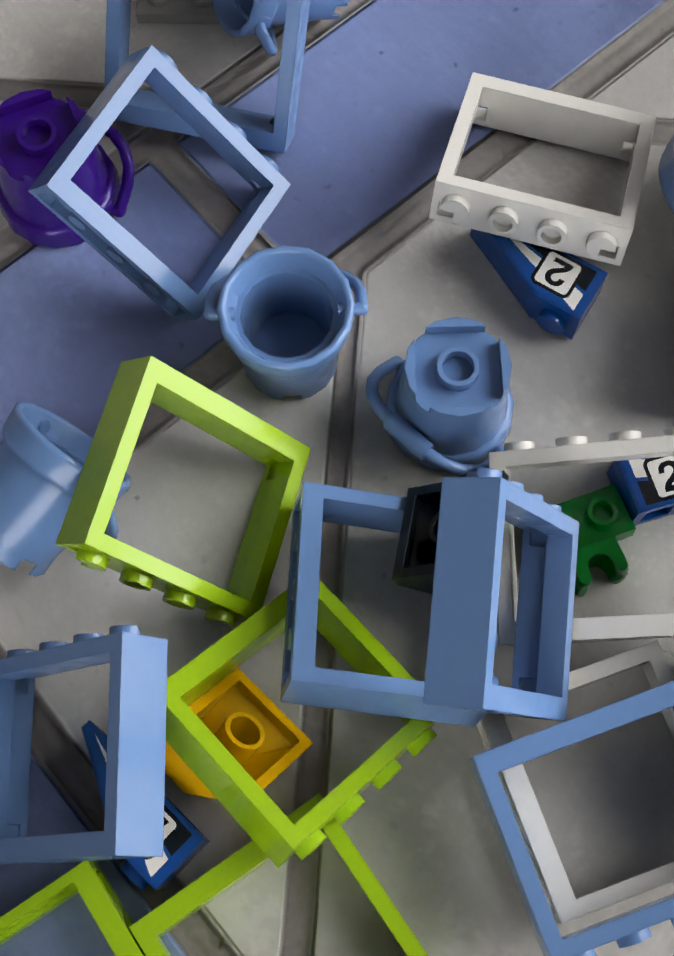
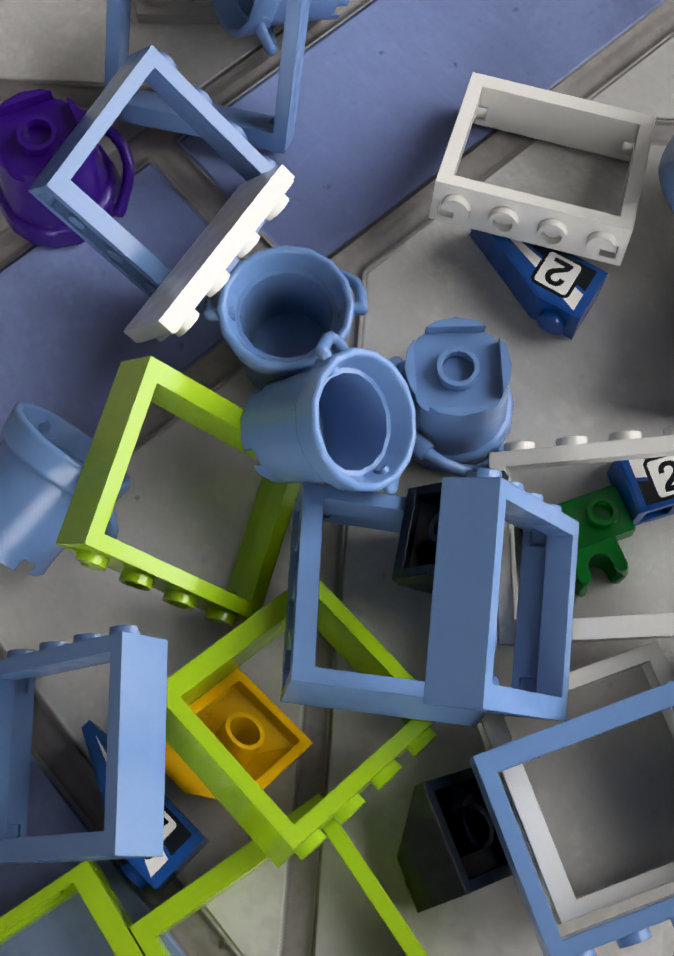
(204, 264): none -> white tile
(334, 424): none -> medium blue piece
(449, 841): none -> black slope

